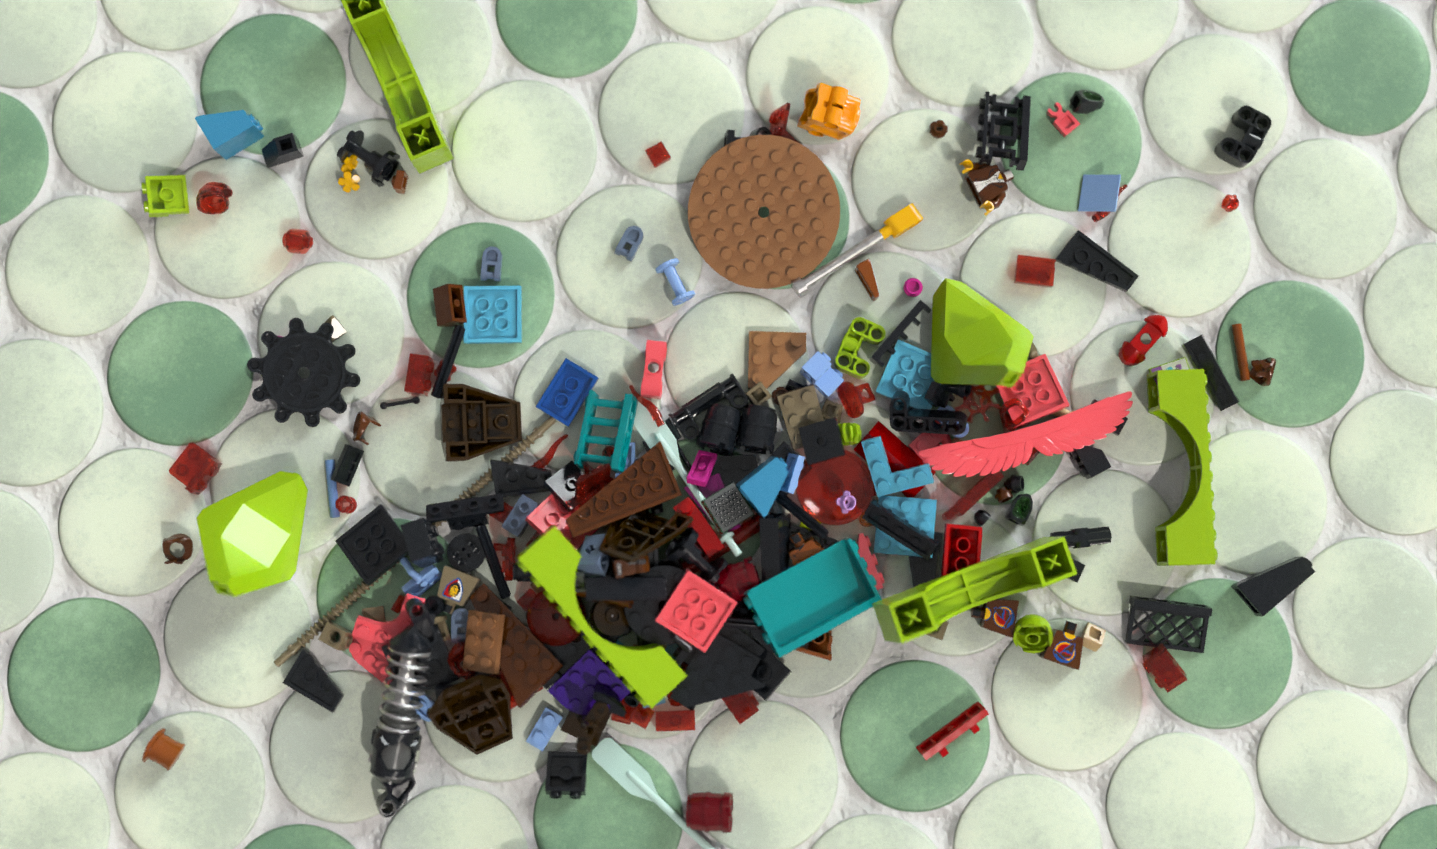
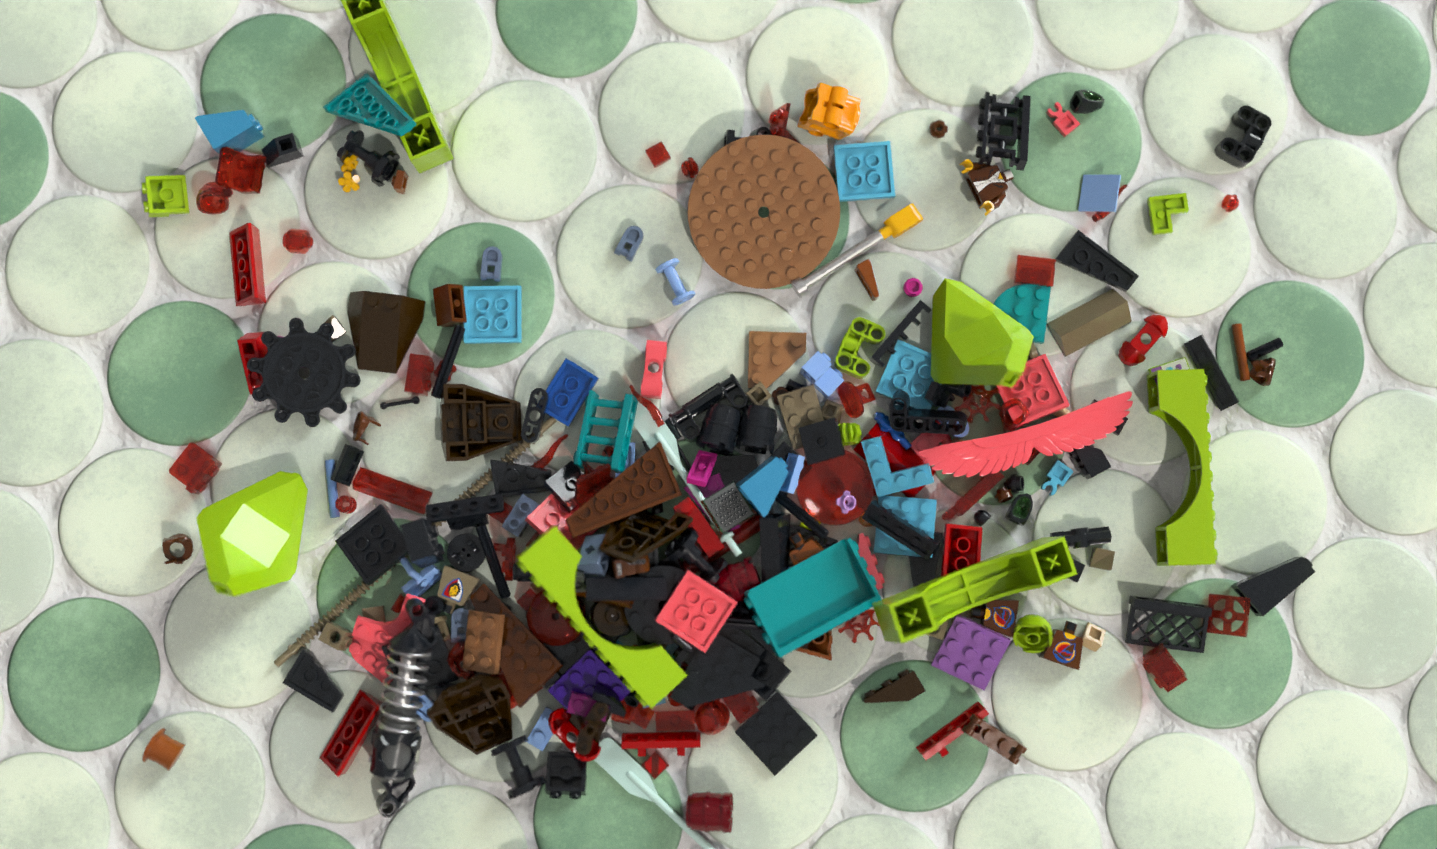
(240, 171): none -> clear red bracket
(247, 265): none -> red slope
(252, 347): none -> red slope
(351, 733): none -> red slope
(372, 106): none -> teal wing
(383, 328): none -> dark brown wedge
(392, 490): none -> clear red slope
(521, 773): none -> black piece
(532, 400): none -> black beam
(560, 726): none -> red piece
(581, 704): none -> magenta plate
(655, 764): none -> clear red tile
(661, 740): none -> red hinge
(689, 168): none -> clear red plate
(712, 717): none -> clear red piece
(776, 733): none -> black plate
(864, 171): none -> medium azure plate
(864, 628): none -> clear red gear
(884, 425): none -> blue animal
(900, 689): none -> dark brown slope
(970, 651): none -> medium lavender plate
(994, 739): none -> reddish brown plate
(1028, 306): none -> teal plate
(1058, 475): none -> medium azure plate
(1090, 321): none -> dark tan slope
(1102, 559): none -> dark tan slope
(1162, 208): none -> lime plate
(1229, 607): none -> clear red piece
(1264, 349): none -> black axle

